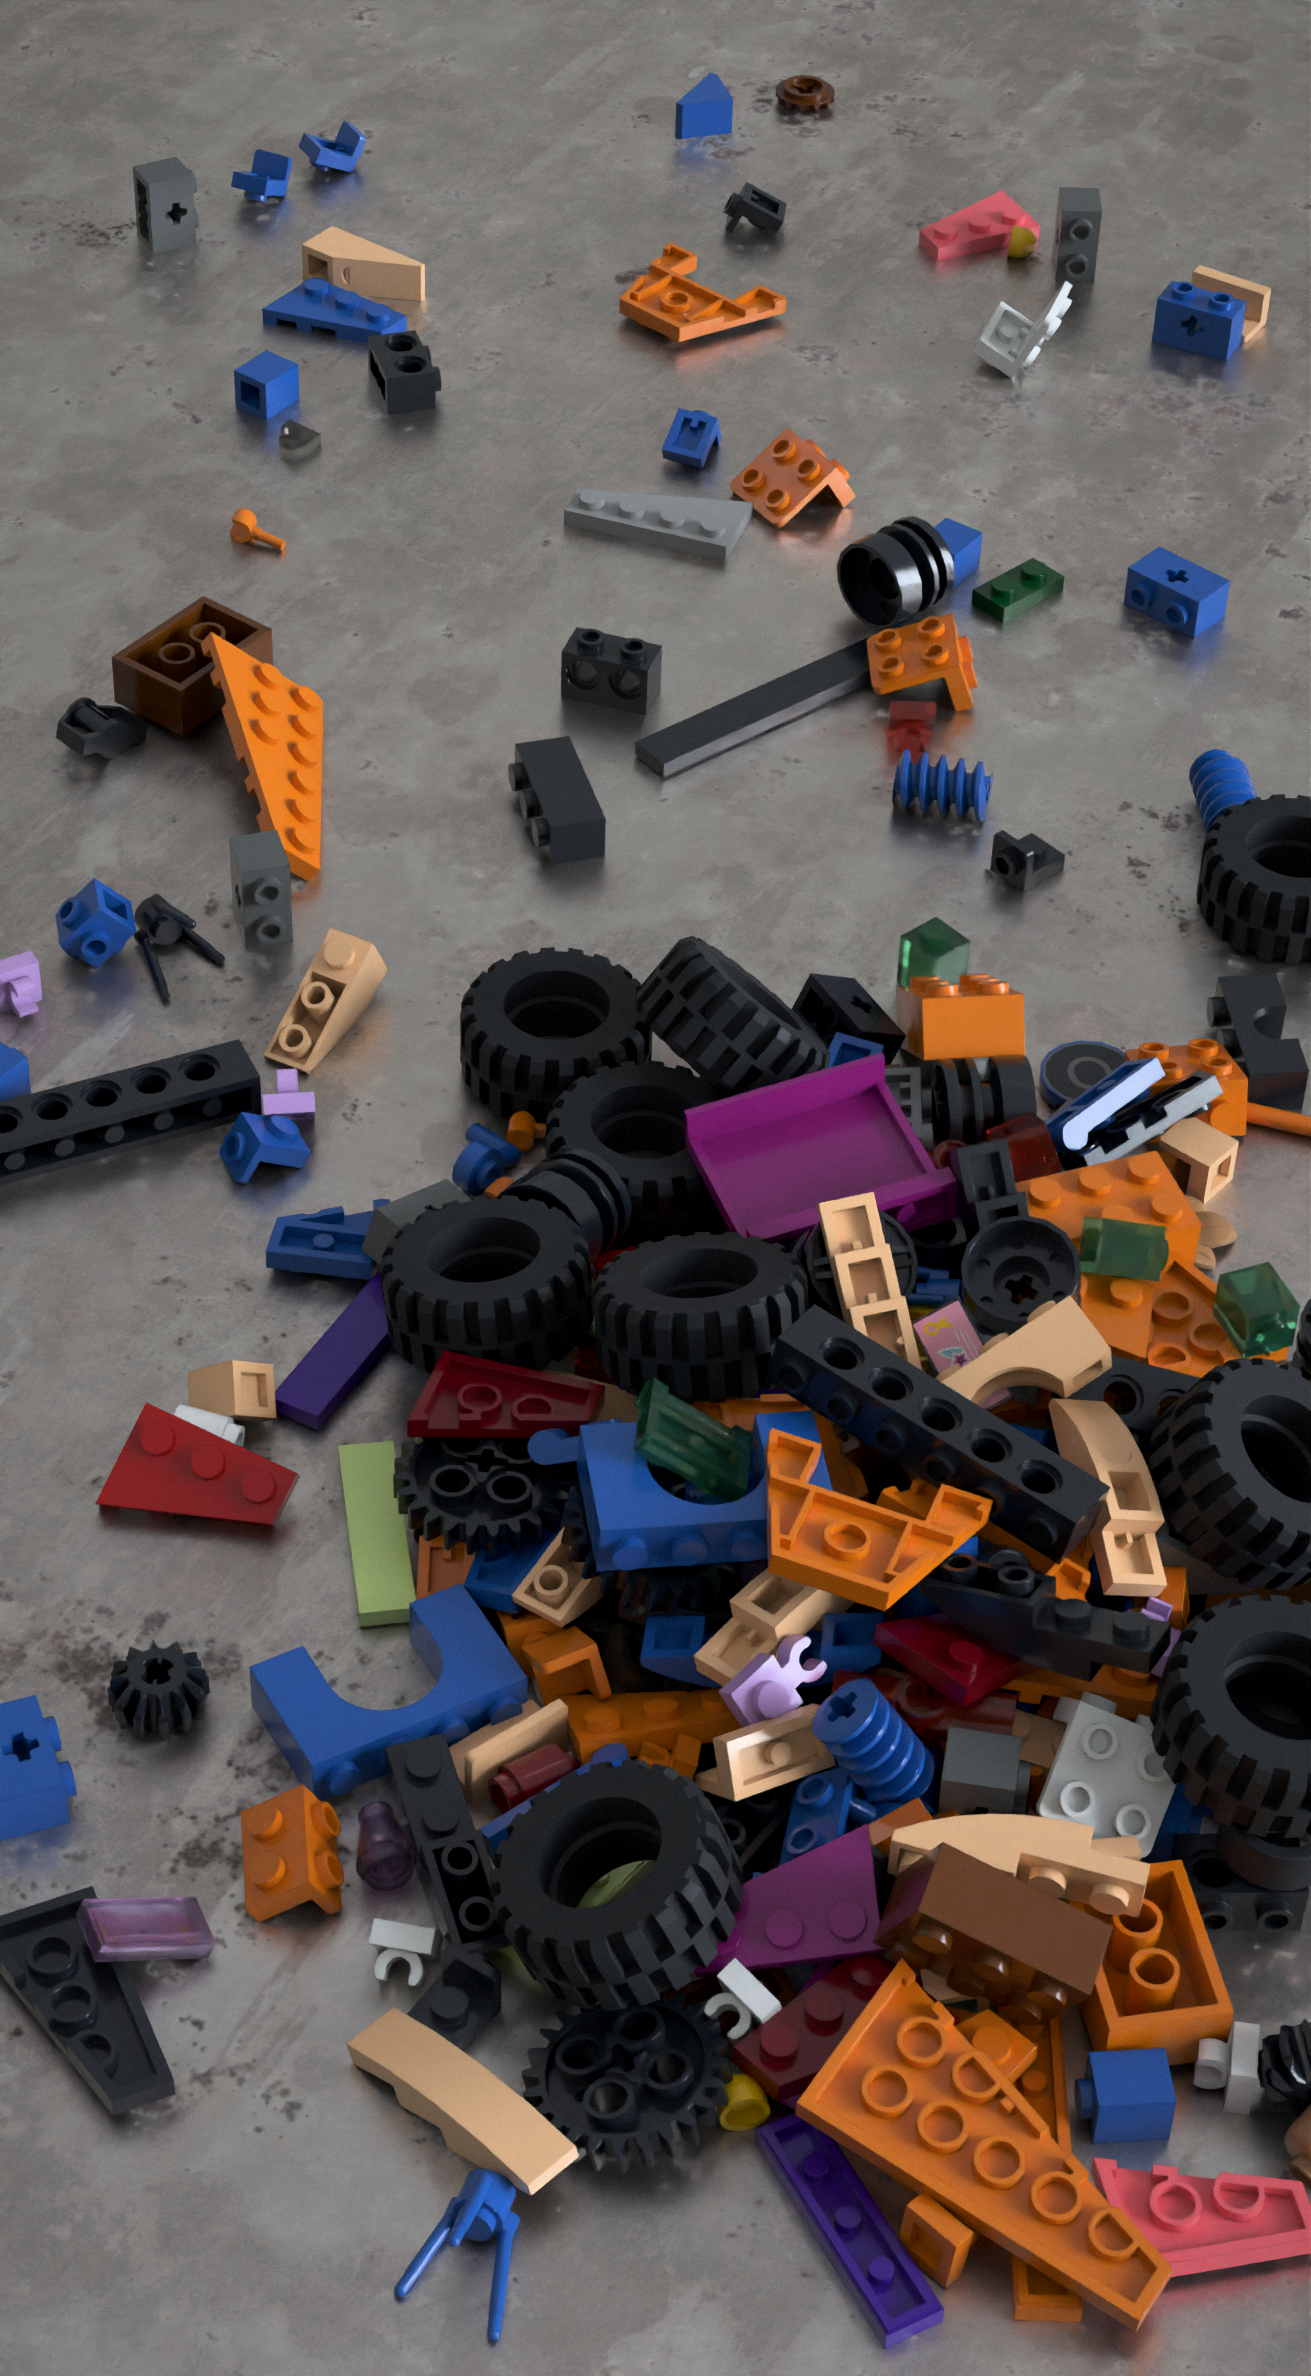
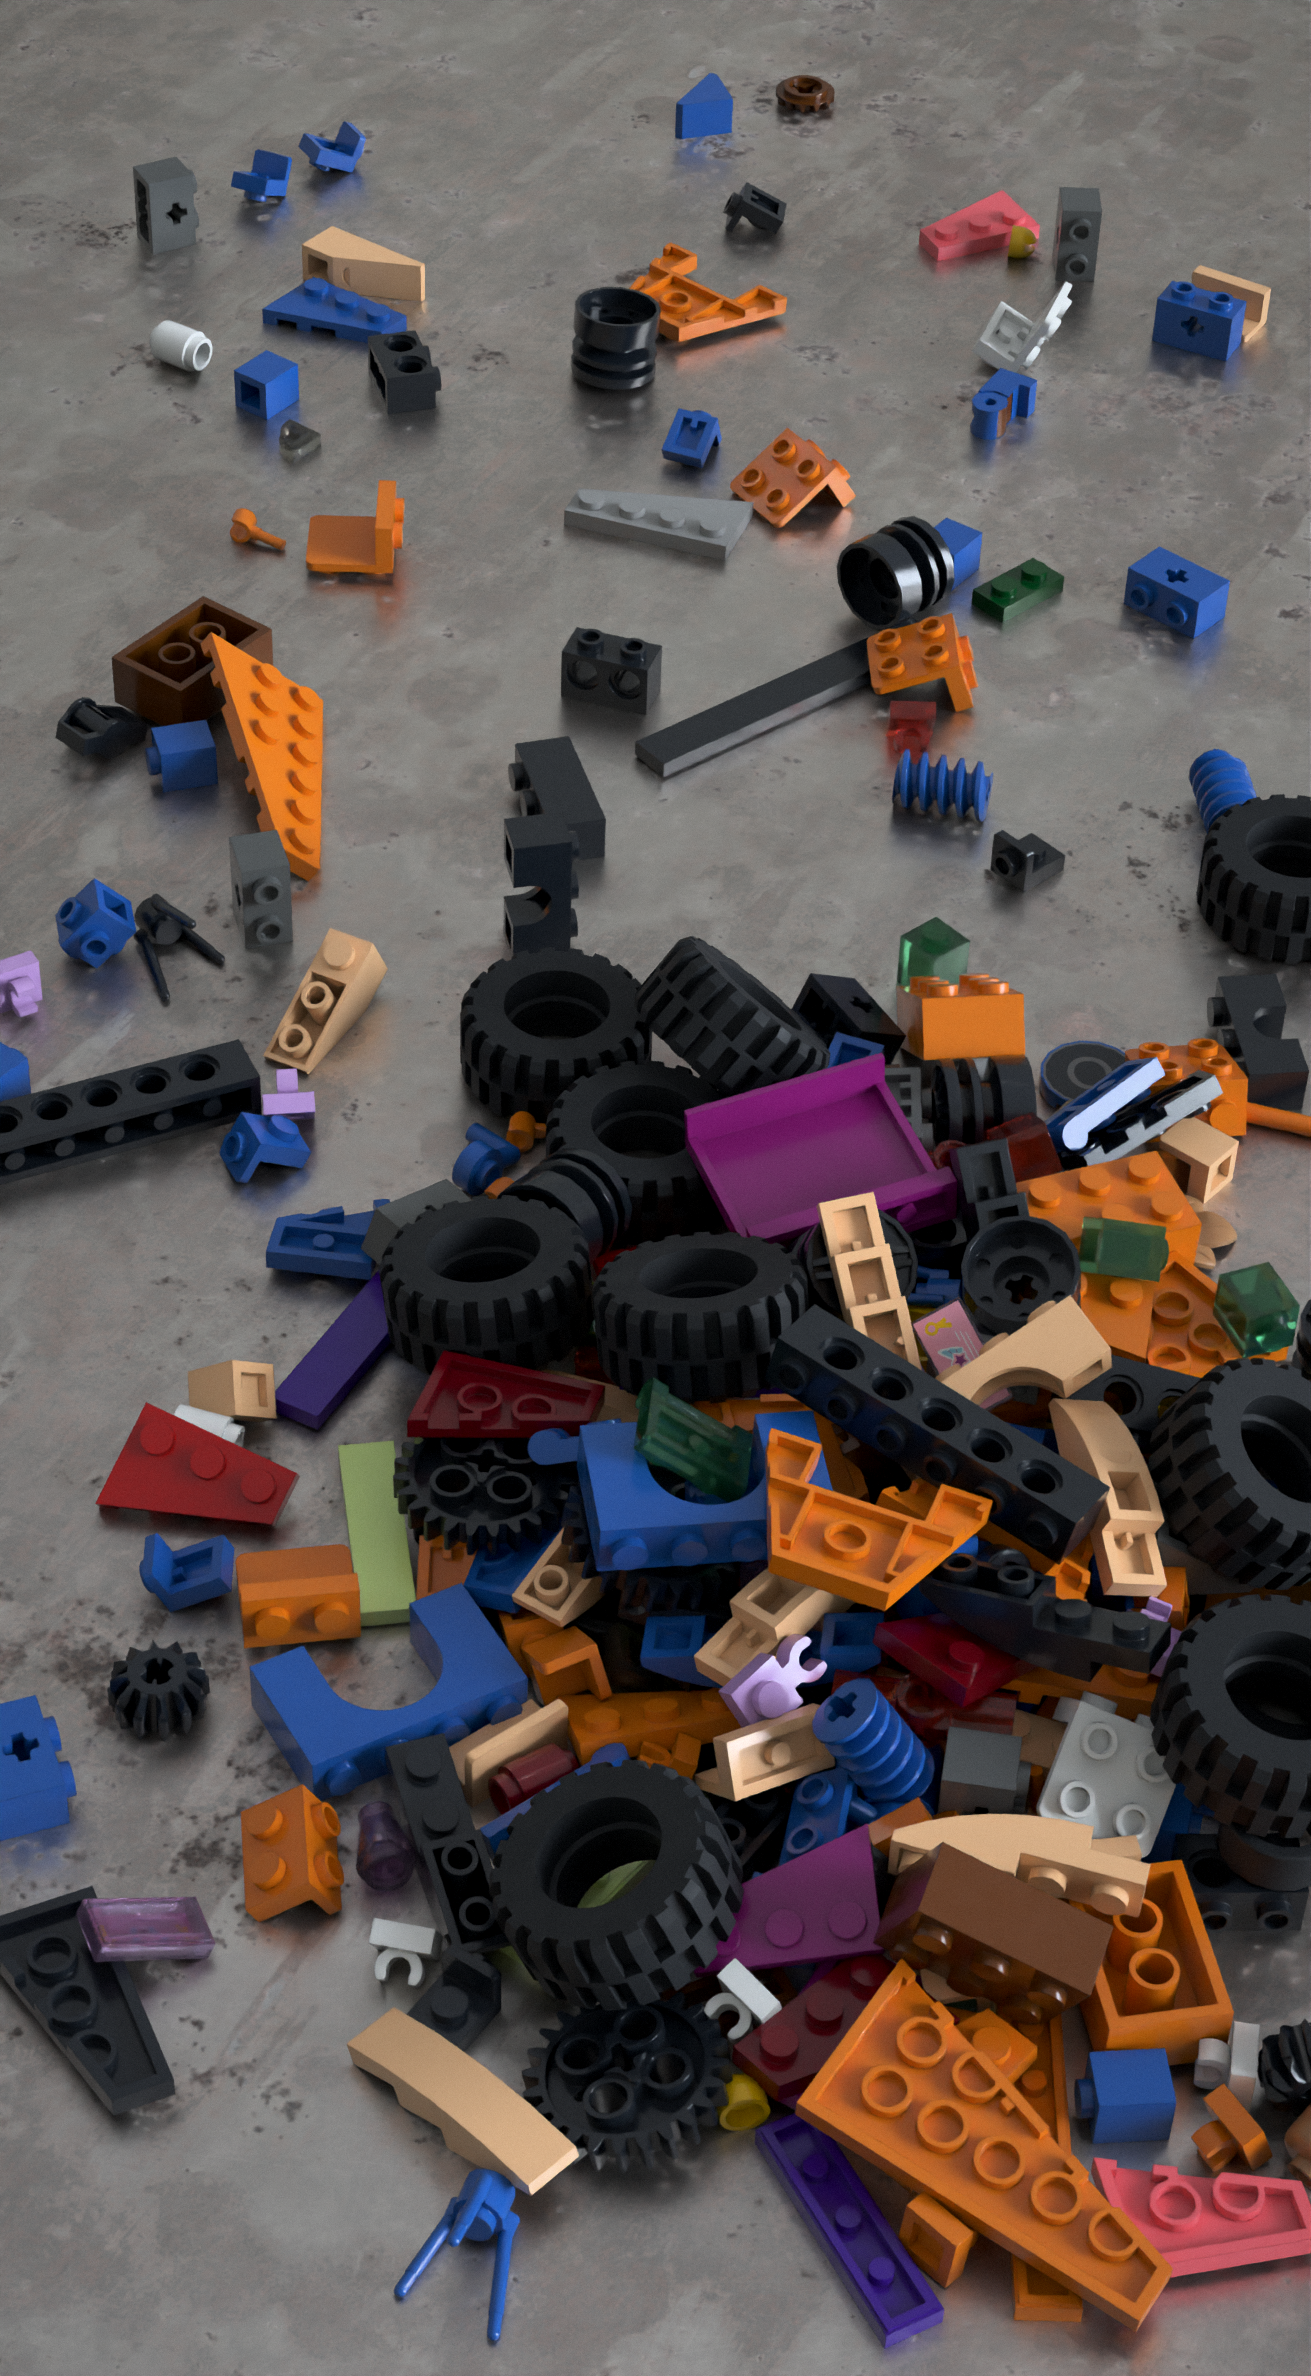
(180, 346): none -> white brick
(182, 756): none -> blue brick
(188, 1573): none -> blue bracket
(298, 1595): none -> orange bracket
(358, 541): none -> orange bracket
(540, 855): none -> black arch
(615, 338): none -> black wheel
(1000, 402): none -> blue leg
(1230, 2133): none -> orange tile

